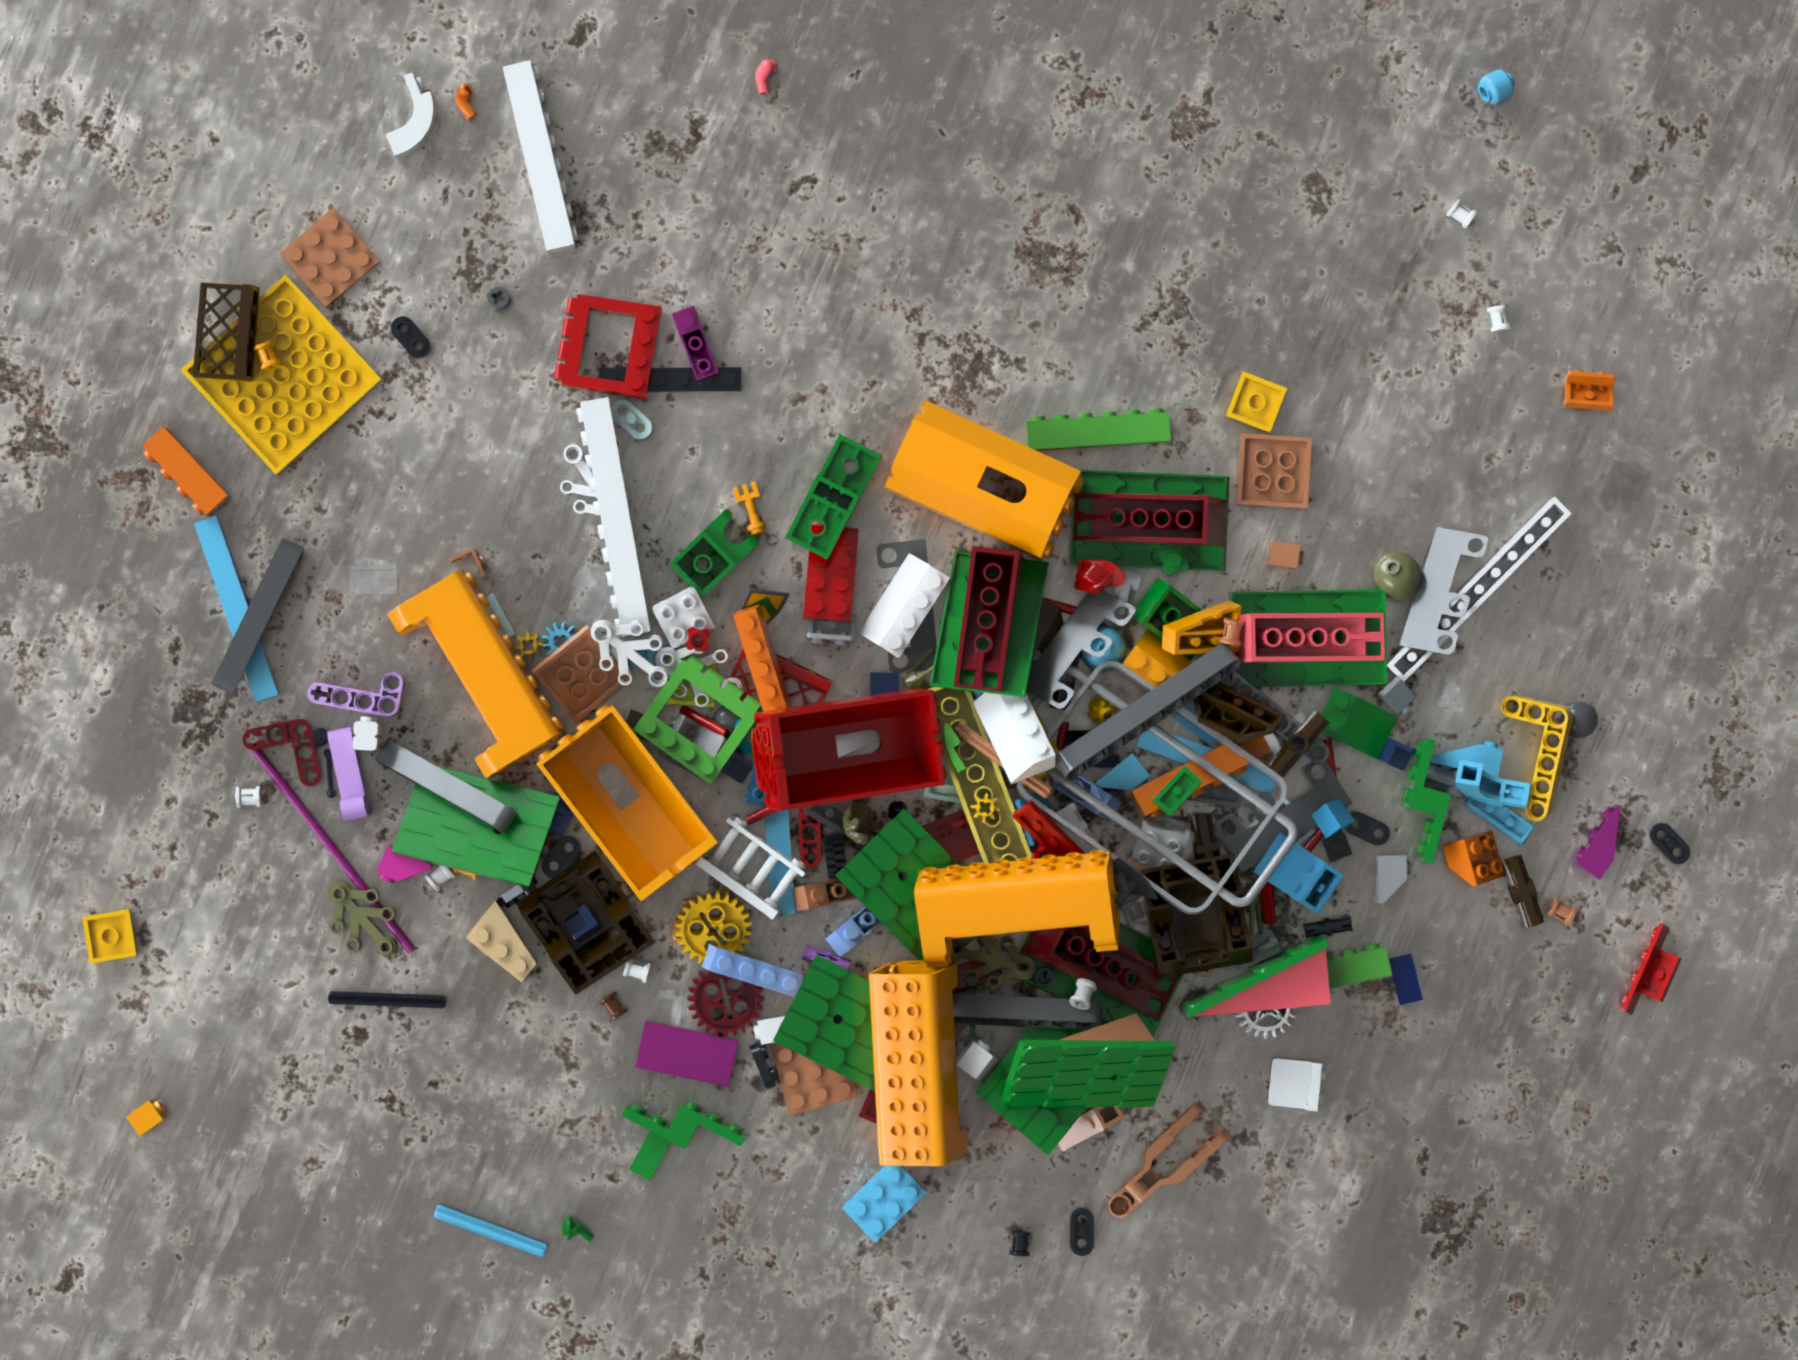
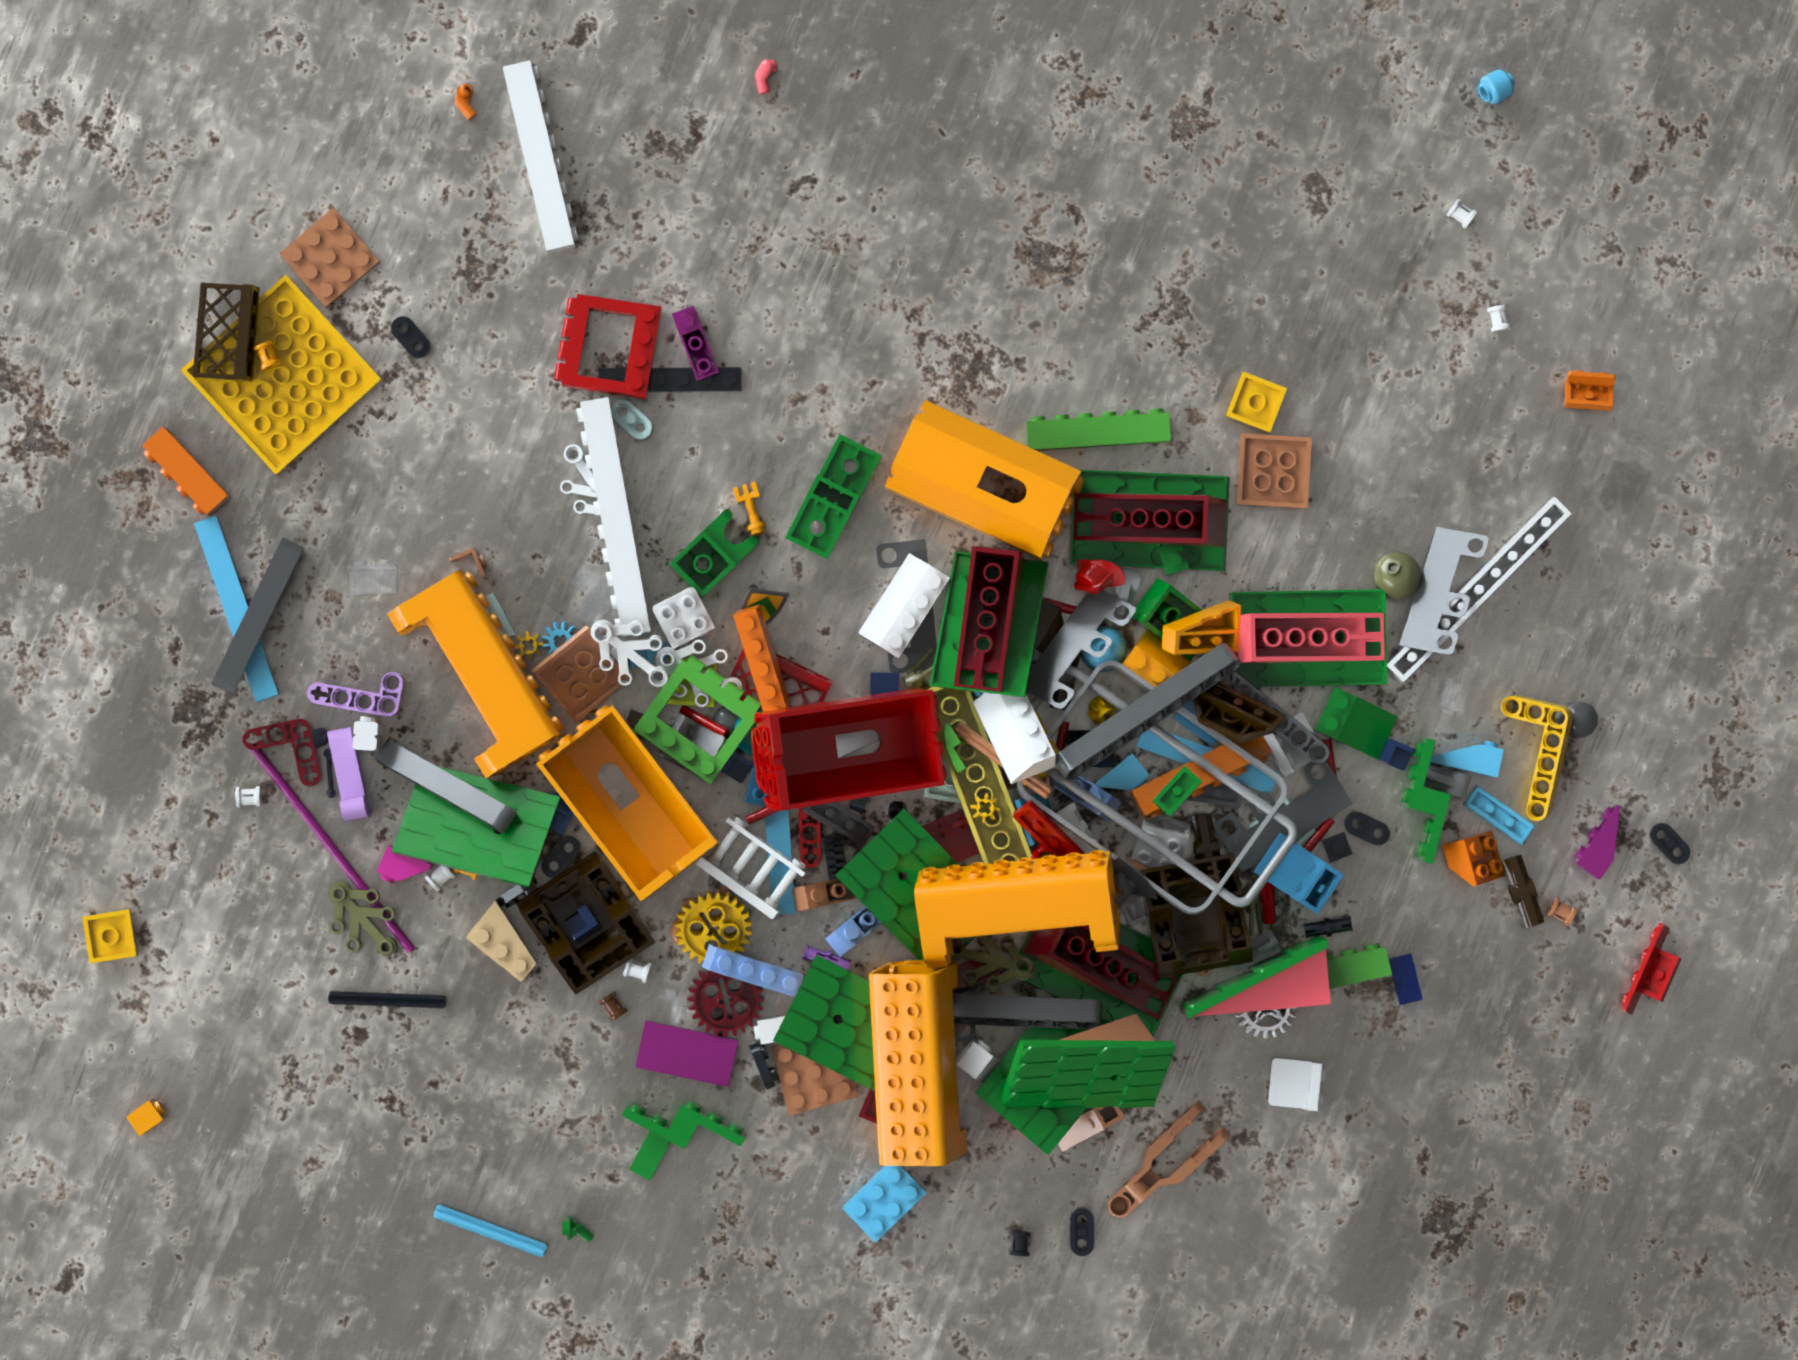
(417, 130): white arch -> none
(501, 305): dark grey bush -> none
(702, 644): red plate -> none
(824, 631): light grey bracket -> none
(832, 580): red plate -> none
(859, 822): olive hair -> none
(1049, 977): black hinge -> none
(1083, 994): white bush -> none
(1232, 631): nougat bush -> none
(1285, 555): nougat brick -> none
(1309, 731): dark brown piece -> none
(1332, 818): dark azure panel -> none
(1390, 875): light grey slope -> none
(1396, 695): light grey slope -> none
(1488, 789): medium azure arch -> none

